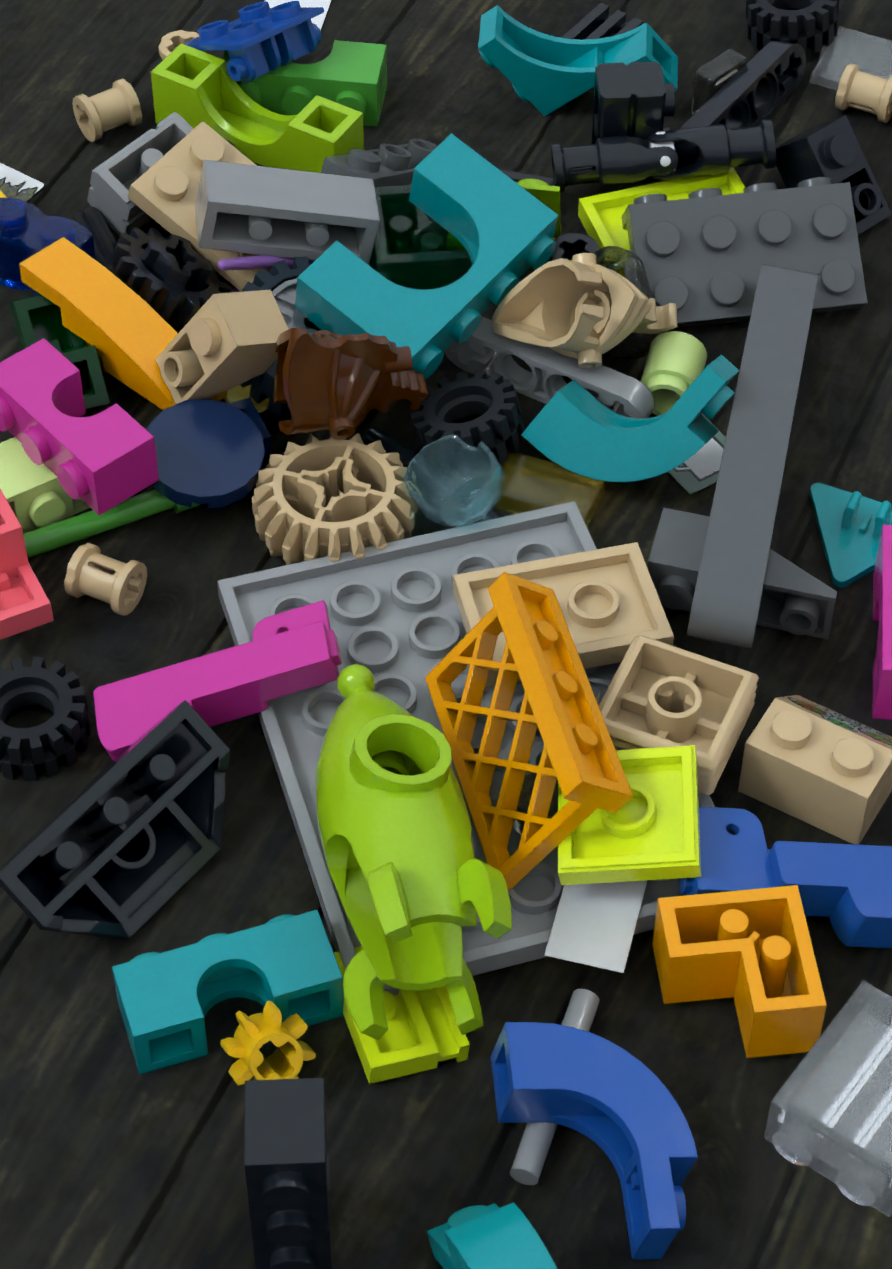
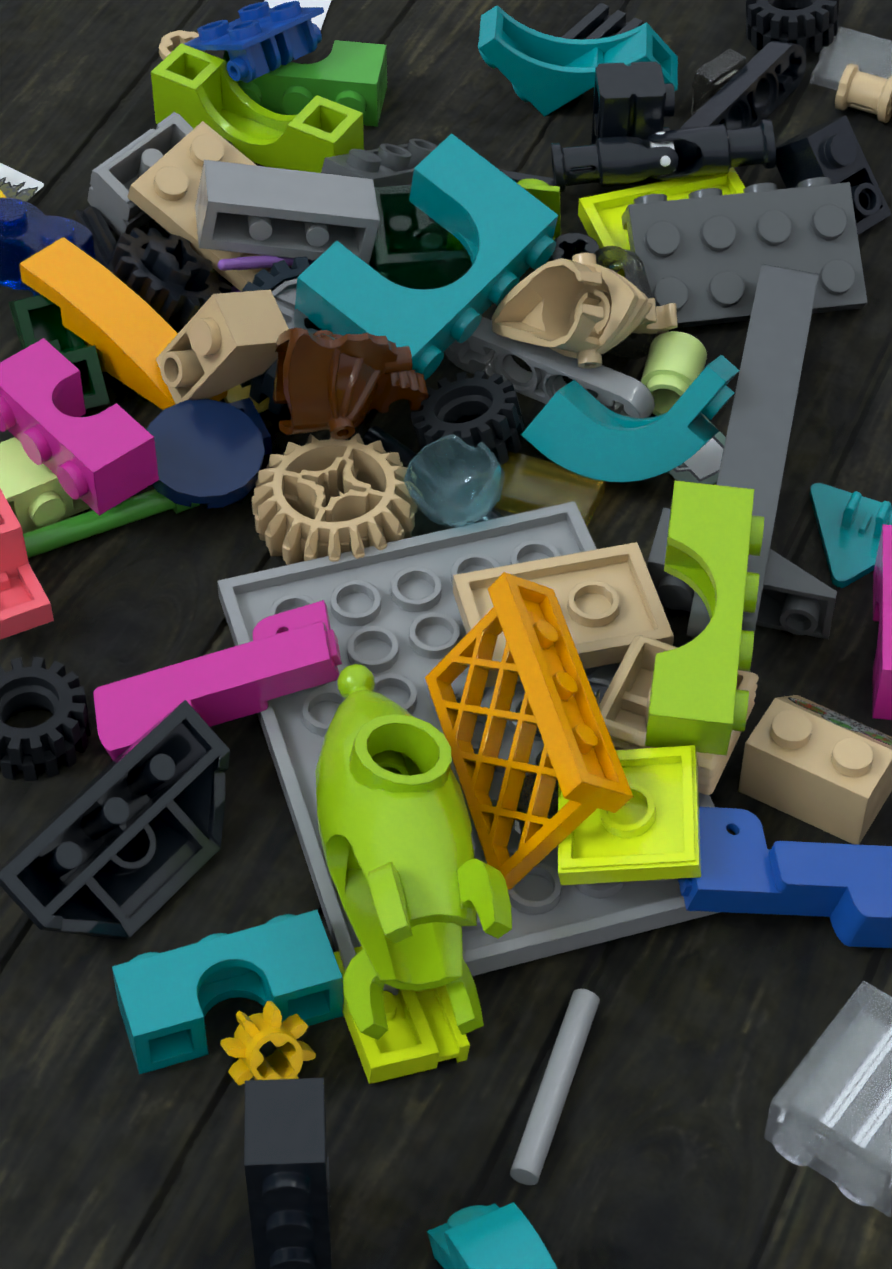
(105, 579): tan bush -> none
(107, 110): tan bush -> none
(596, 923): white sticker -> none
(616, 1102): blue arch -> none
(696, 683): none -> lime arch
(745, 949): light orange brick -> none

